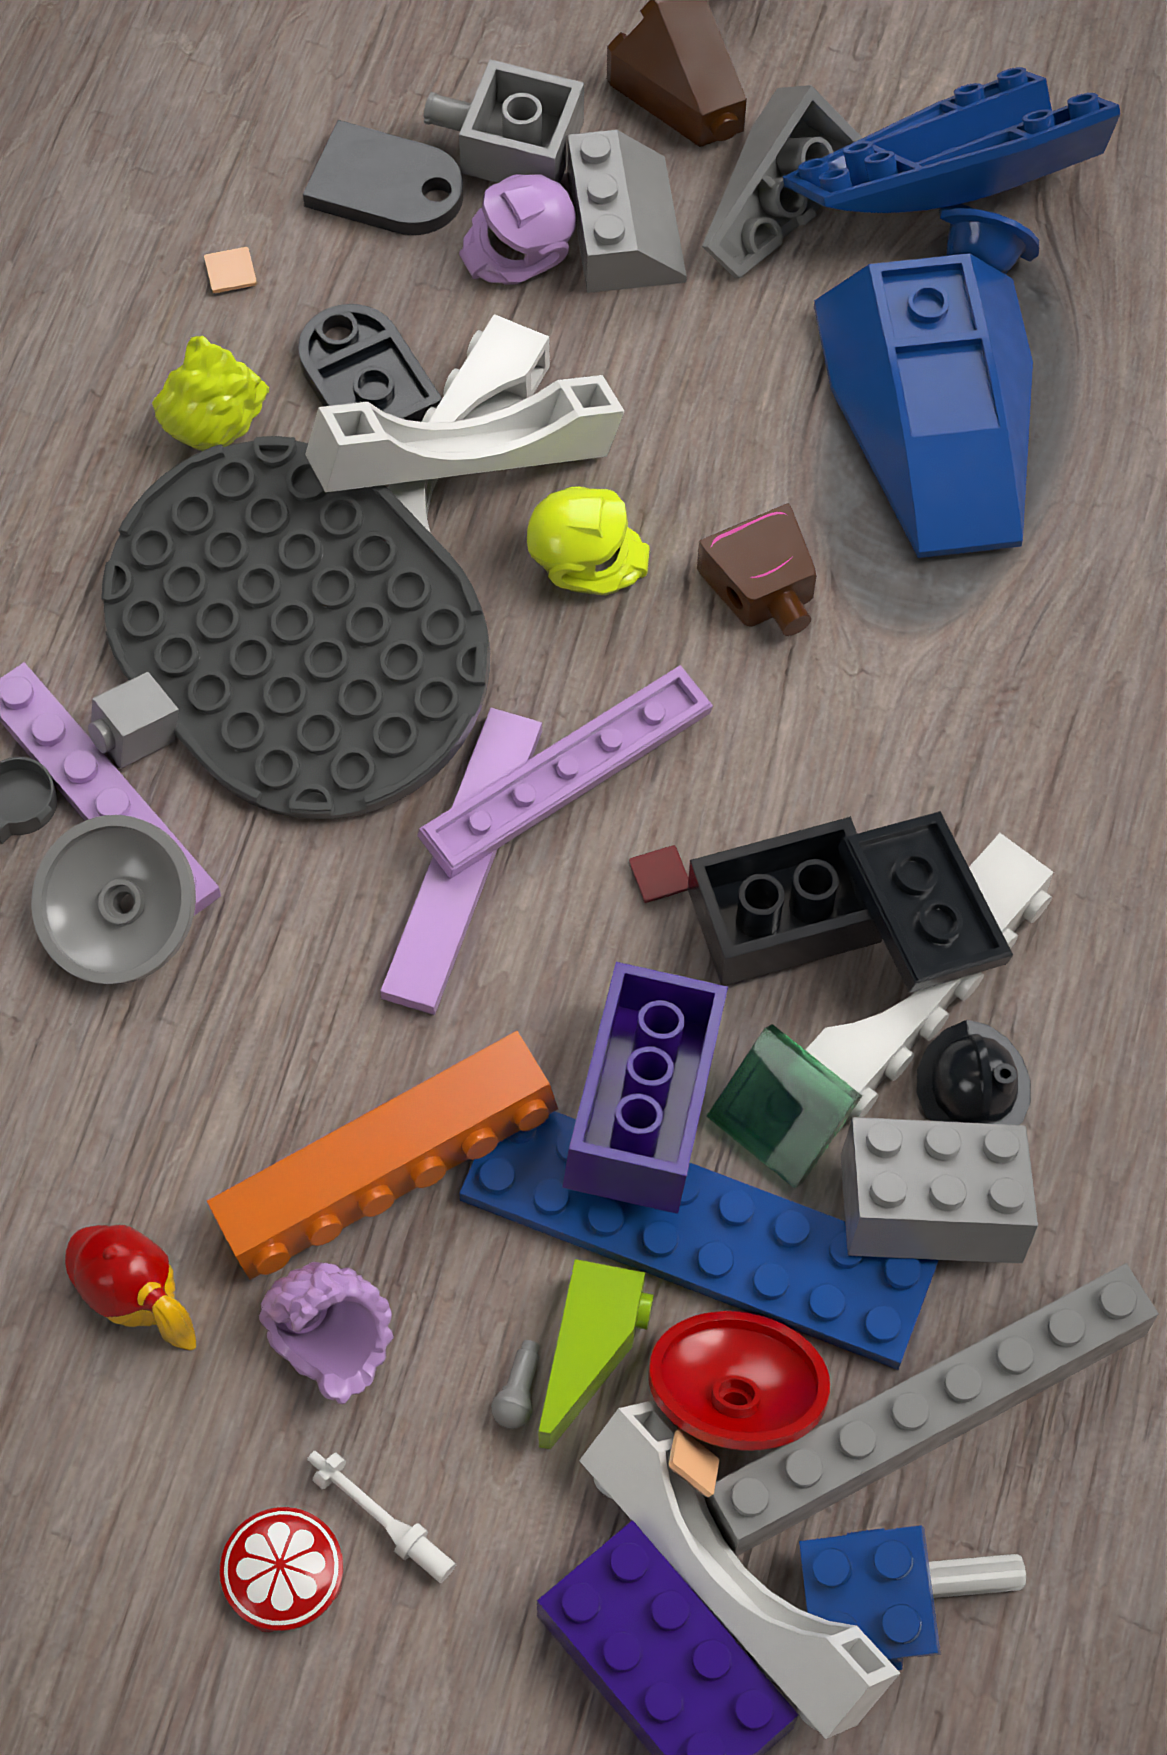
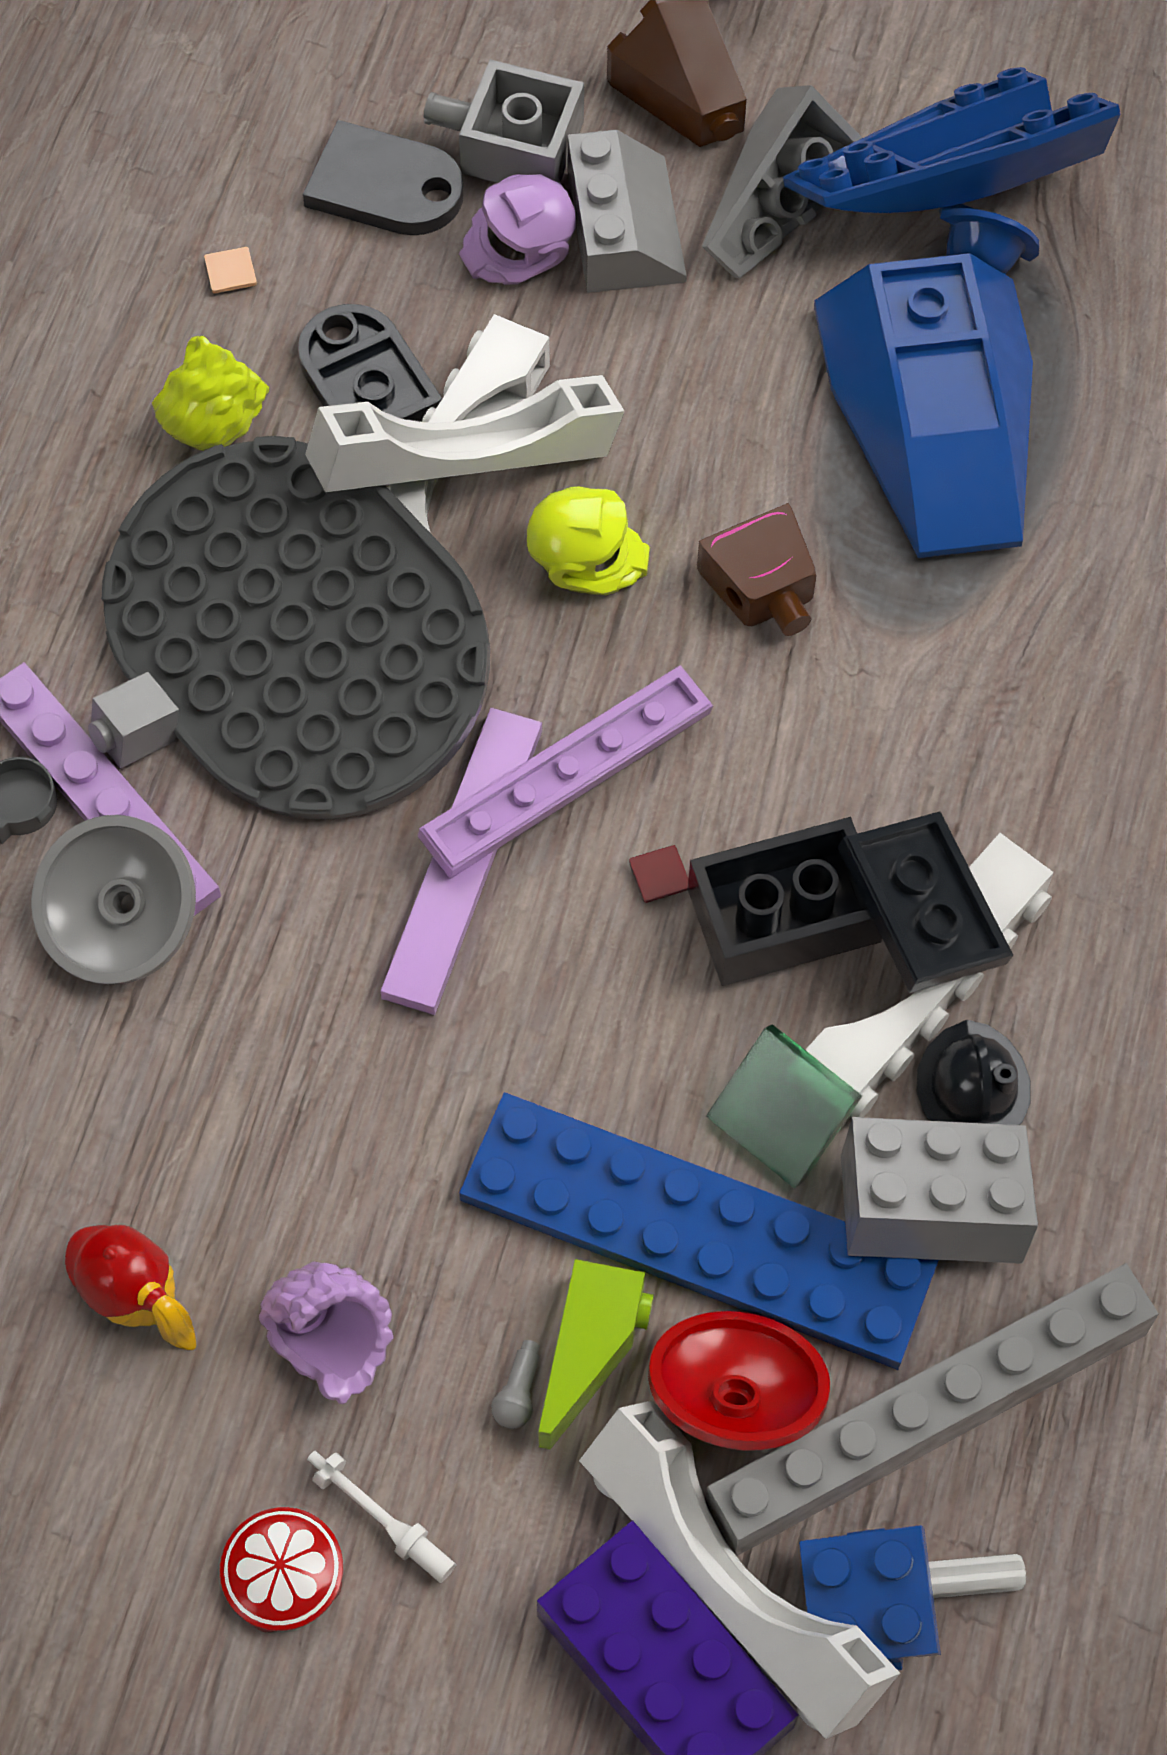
(383, 1156): orange brick -> none
(645, 1088): dark purple brick -> none
(694, 1463): light nougat piece -> none

